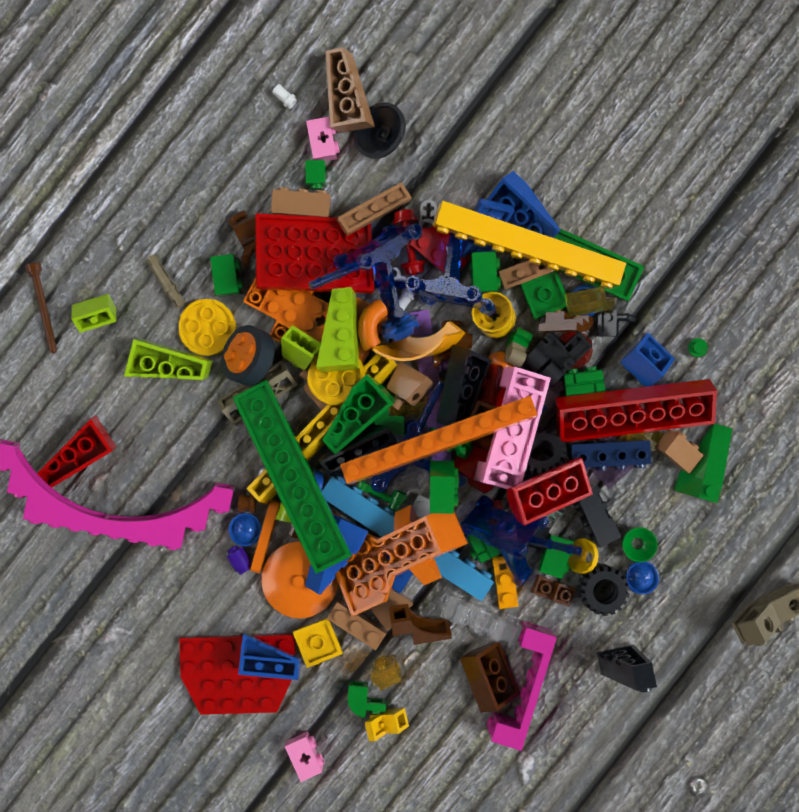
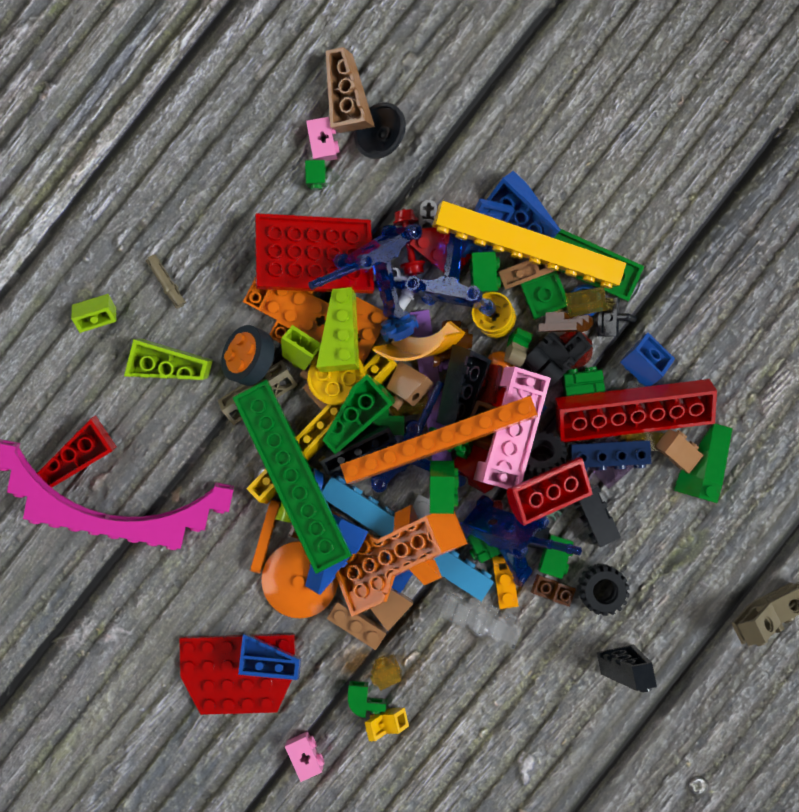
(34, 271): reddish brown piece -> none
(206, 326): yellow tile -> none
(226, 275): green brick -> none
(238, 559): dark purple brick -> none
(244, 529): blue hat -> none
(245, 233): reddish brown piece -> none
(247, 503): reddish brown wheel -> none
(283, 95): white pin -> none
(301, 202): medium nougat brick -> none
(317, 642): yellow plate -> none
(368, 324): orange cylinder -> none
(374, 209): medium nougat plate -> none
(395, 500): green brick -> none
(422, 629): reddish brown arch -> none
(490, 677): reddish brown slope -> none
(511, 730): dark pink plate -> none
(578, 562): yellow piece -> none
(642, 577): blue hat -> none
(648, 547): green piece -> none
(697, 347): green plate -> none

